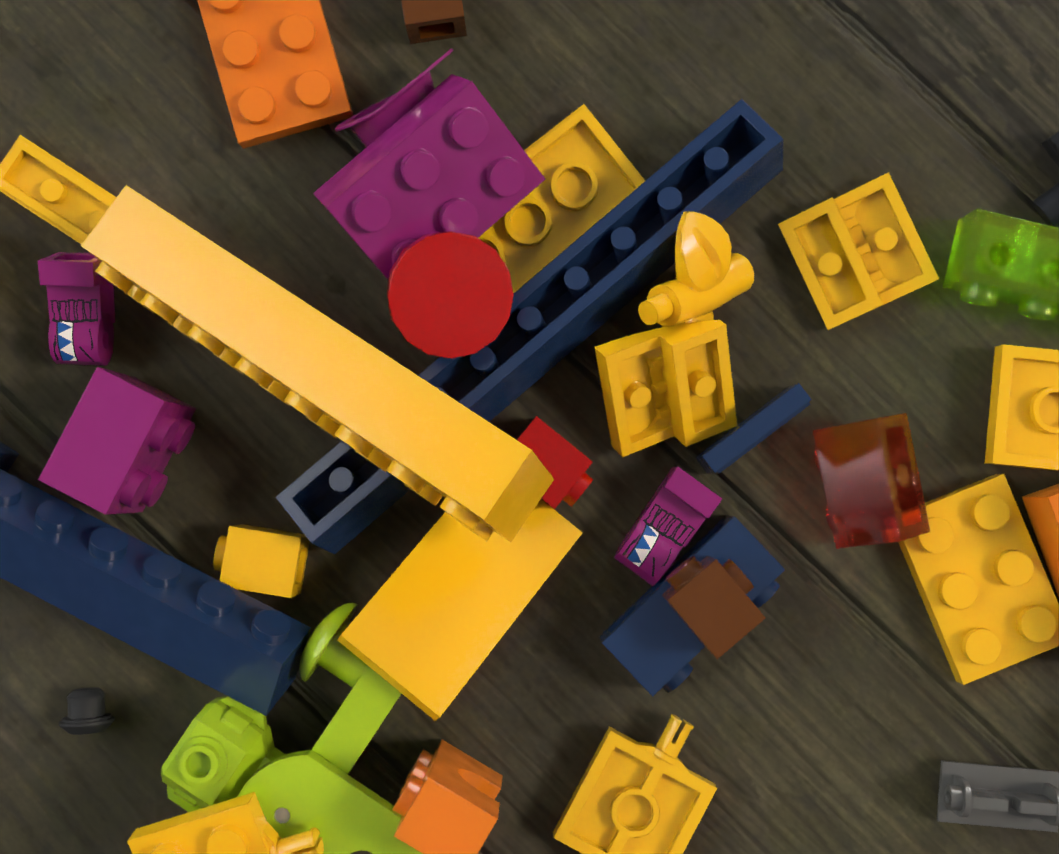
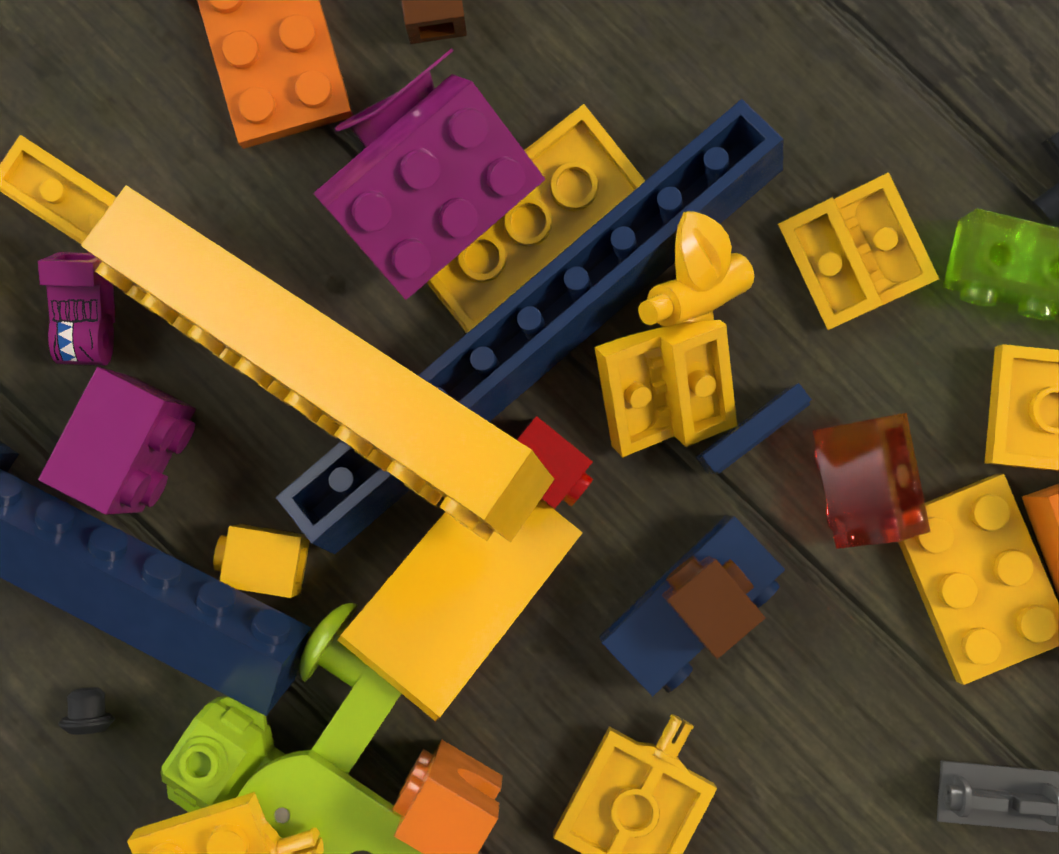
(449, 294): red tile -> none
(666, 525): magenta leg -> none

